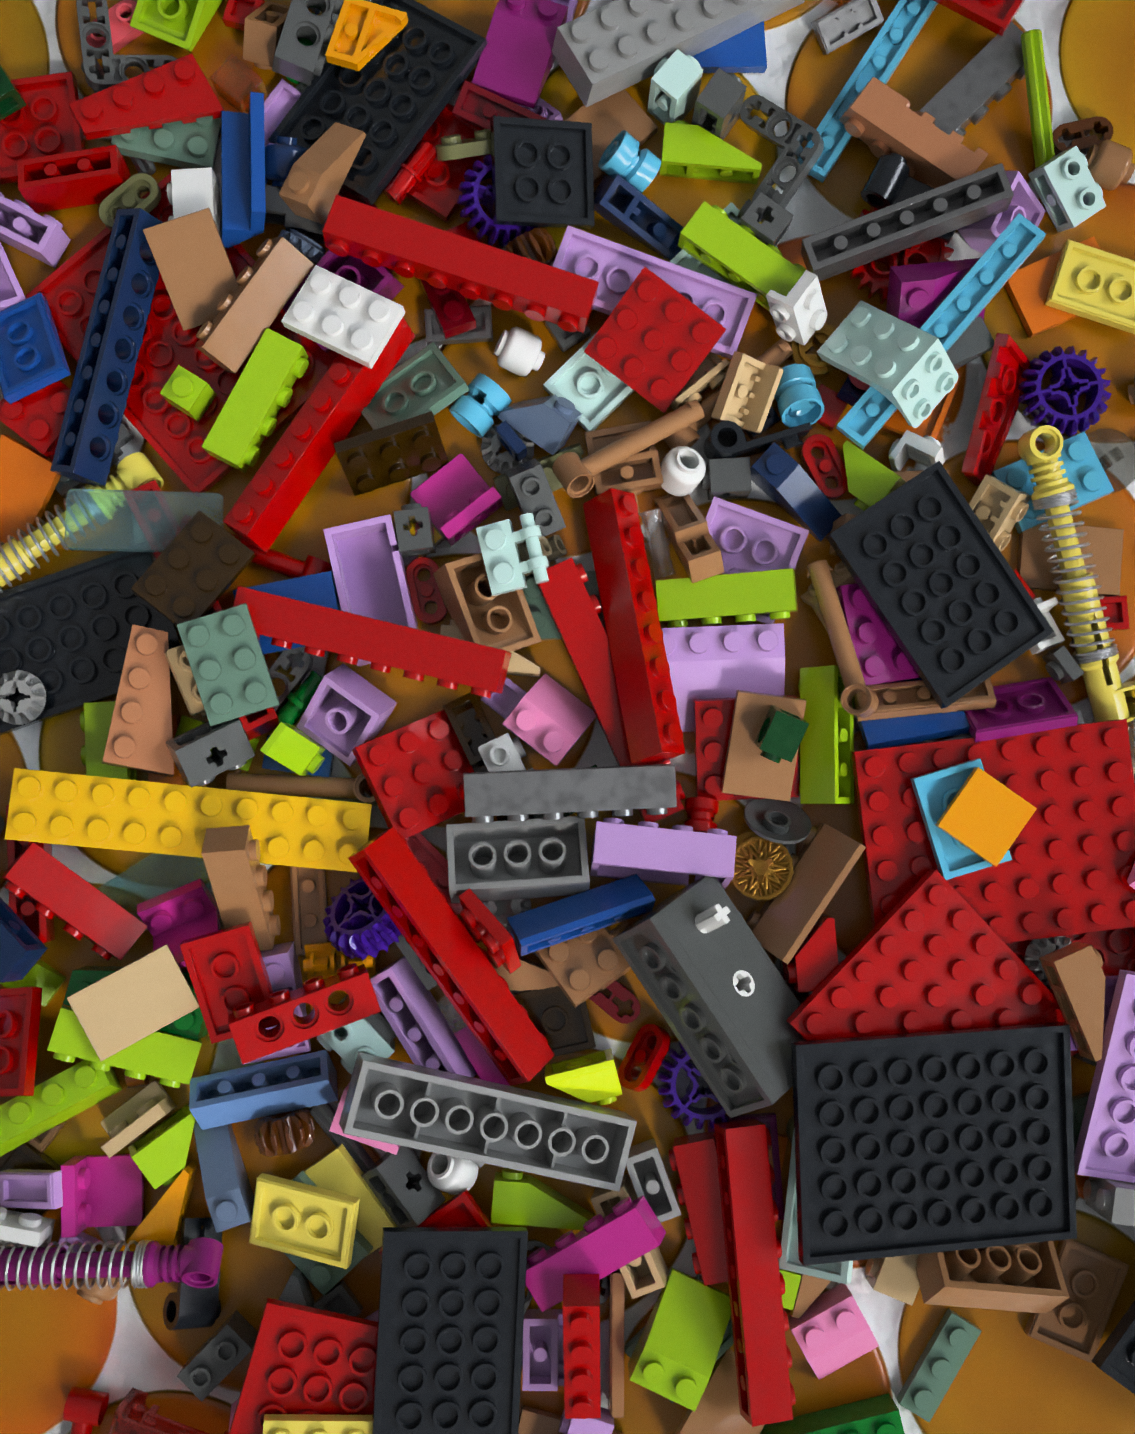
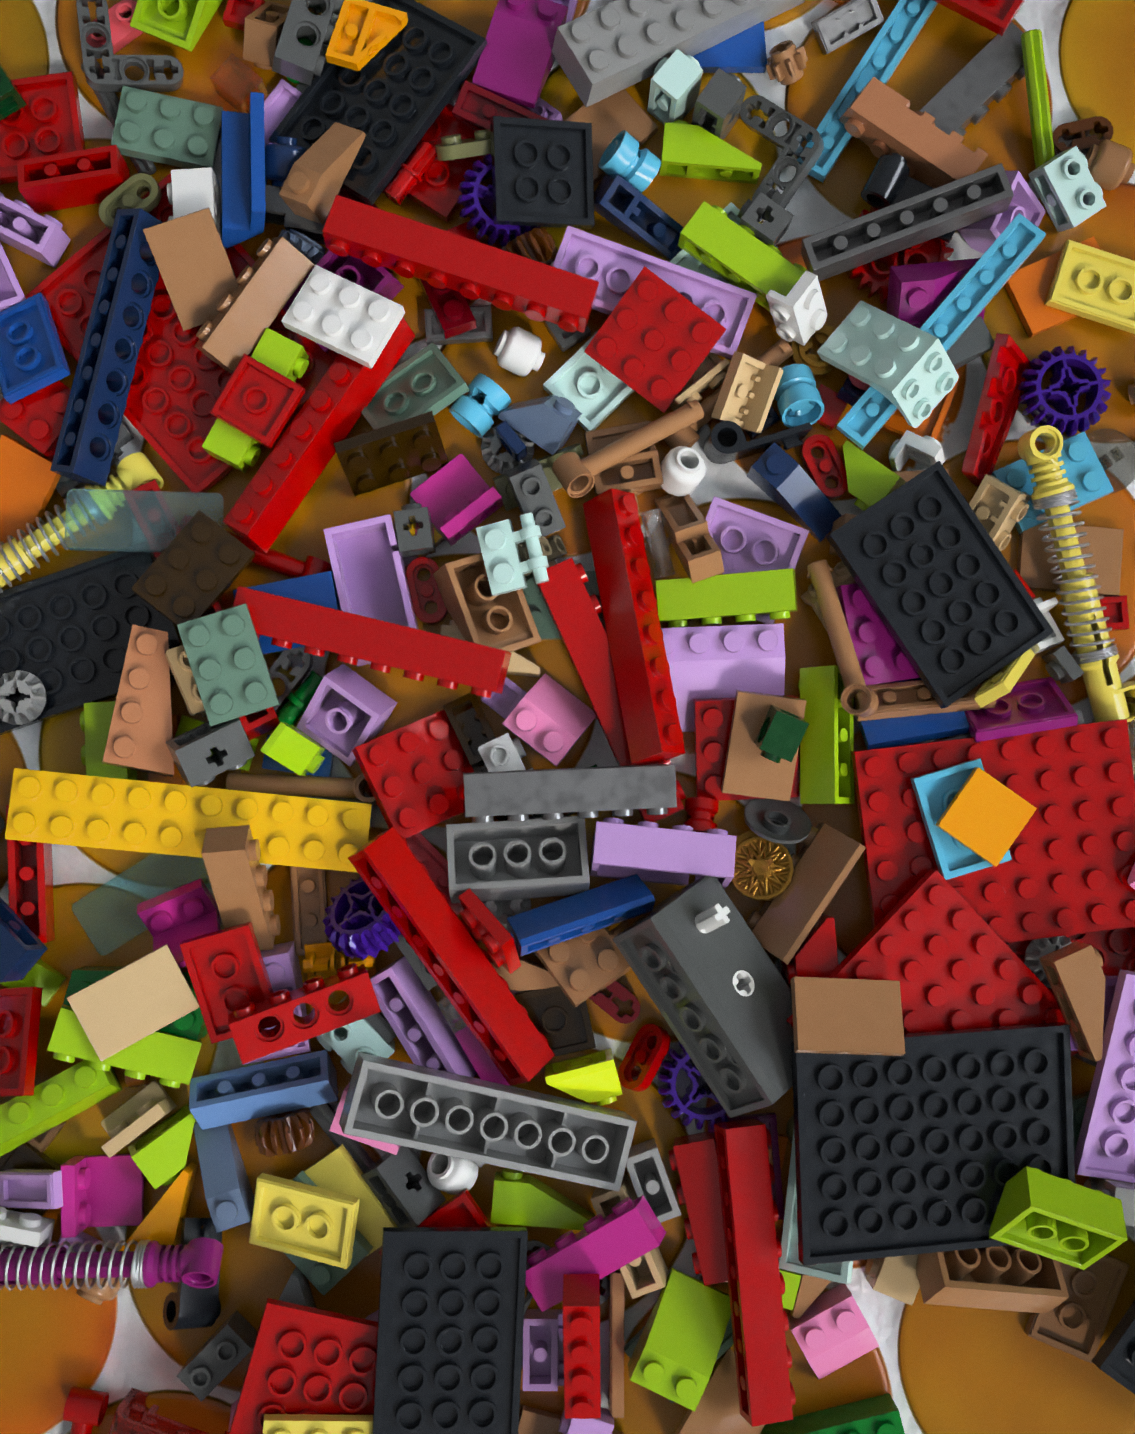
(73, 901): red brick -> none
(148, 100): red wing -> none
(188, 393): lime brick -> none
(257, 401): none -> red tile
(339, 1300): dark grey plate -> none
(727, 478): dark grey brick -> none
(786, 62): none -> medium nougat gear
(847, 1016): none -> medium nougat tile
(938, 1365): sand green plate -> none
(1003, 680): none -> light yellow tile
(1058, 1219): none -> lime slope

